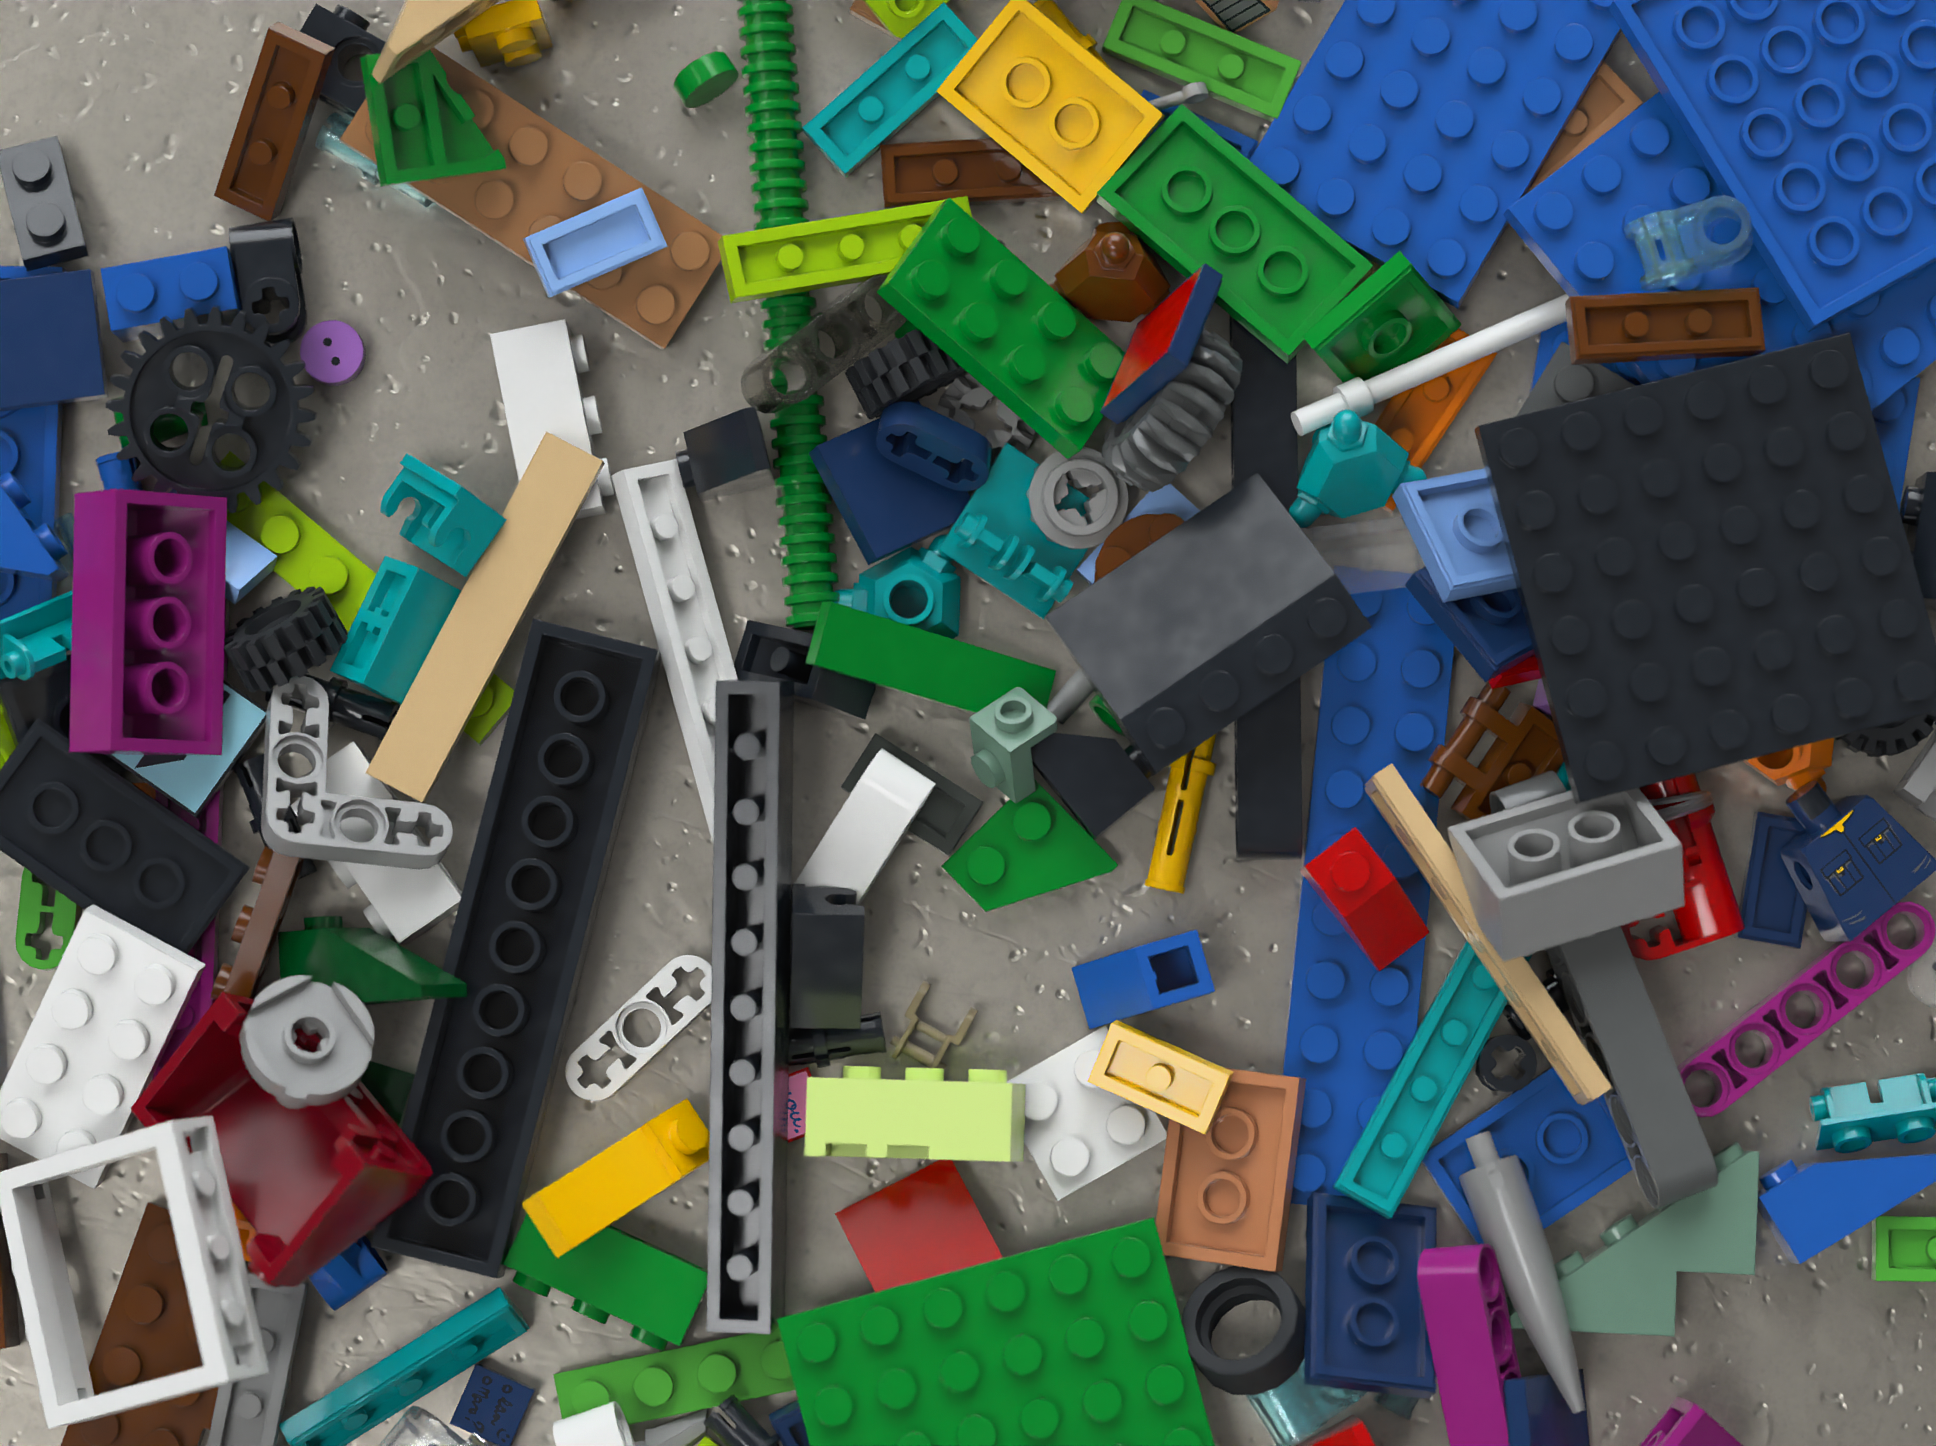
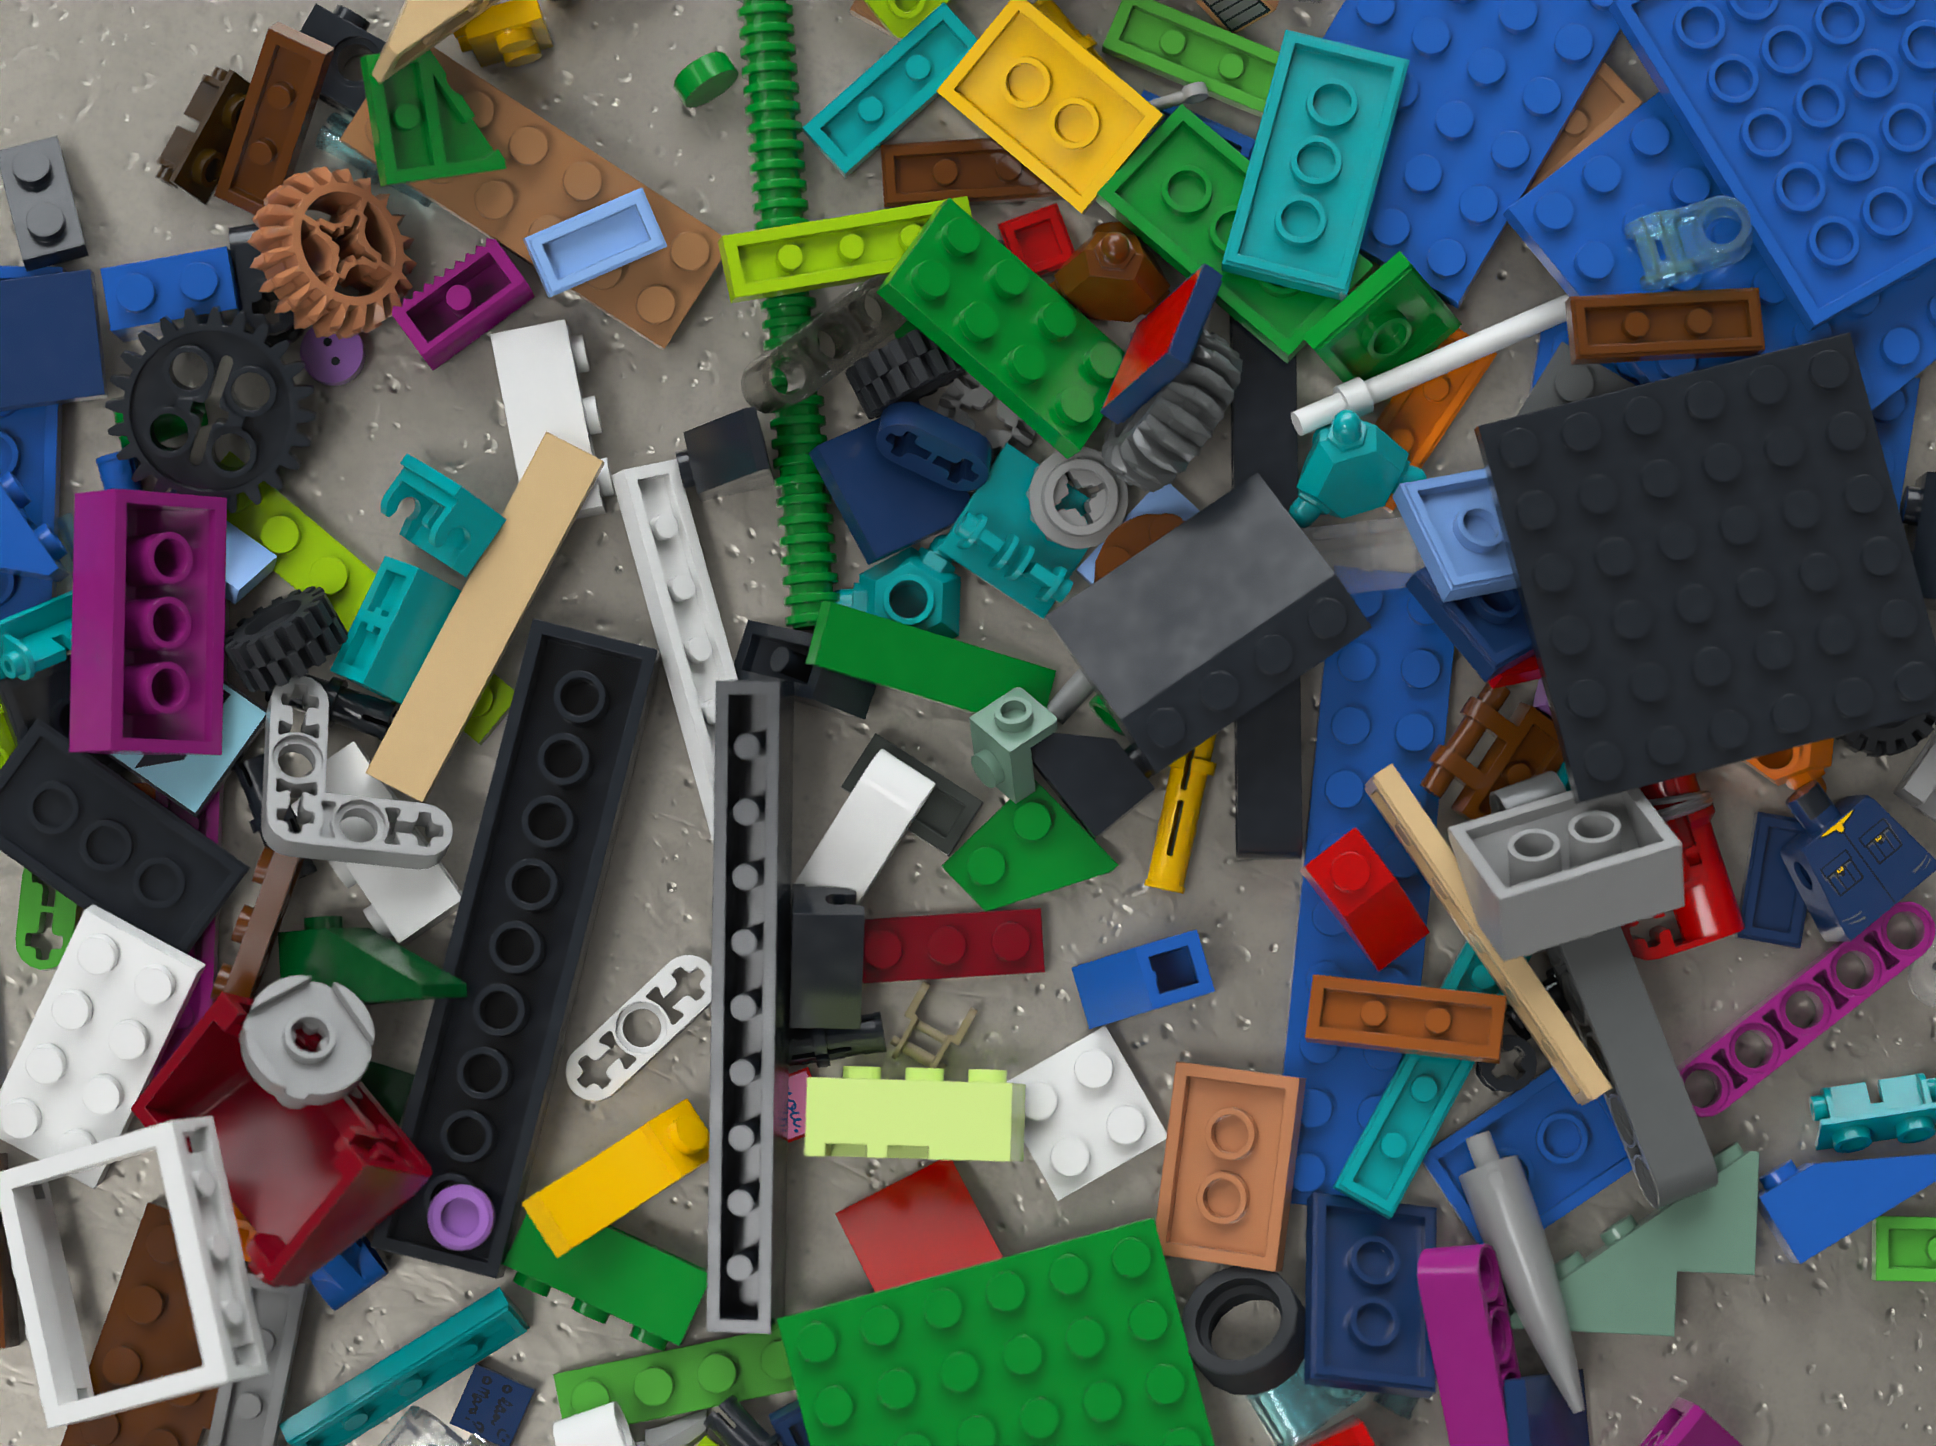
(197, 158): none -> dark brown hinge
(310, 257): none -> nougat gear
(461, 1217): none -> medium lavender tile
(463, 303): none -> magenta brick
(953, 946): none -> dark red plate
(1038, 239): none -> red tile
(1160, 1076): yellow plate -> none
(1315, 165): none -> teal tile
(1406, 1019): none -> dark orange plate

